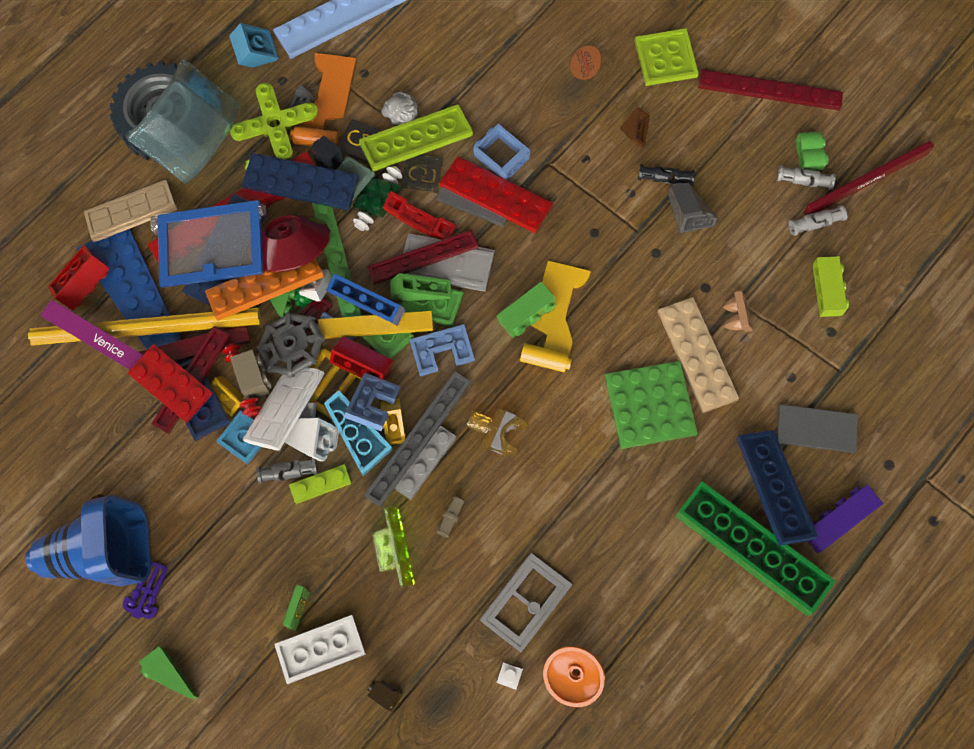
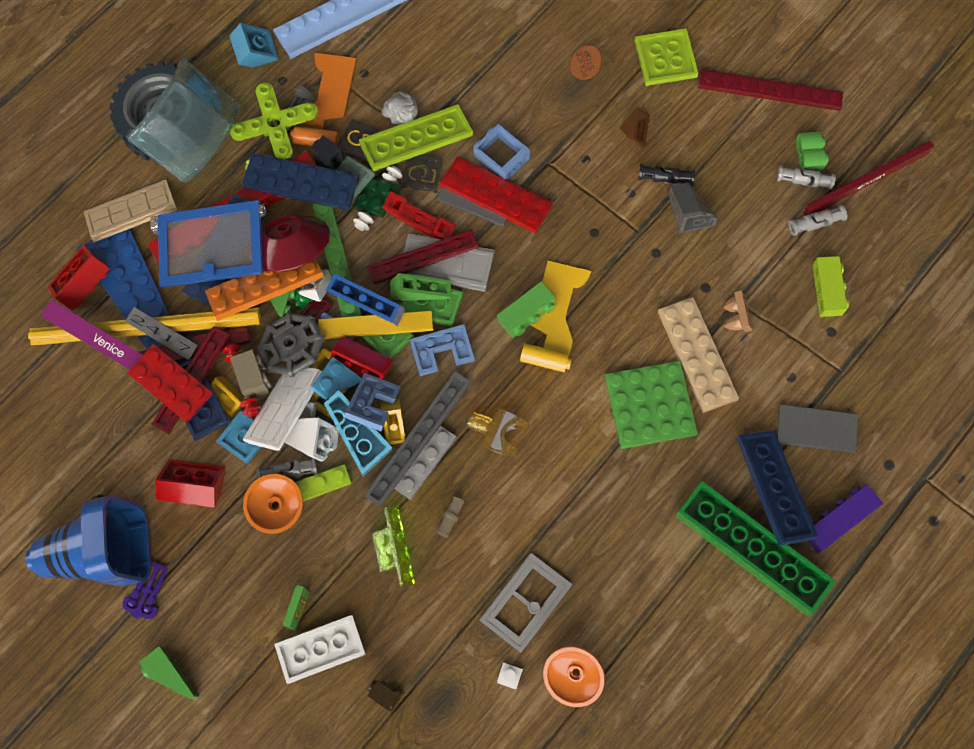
(161, 333): none -> flat silver sticker
(190, 483): none -> red slope
(260, 499): none -> orange dish
(334, 378): none -> dark azure wing

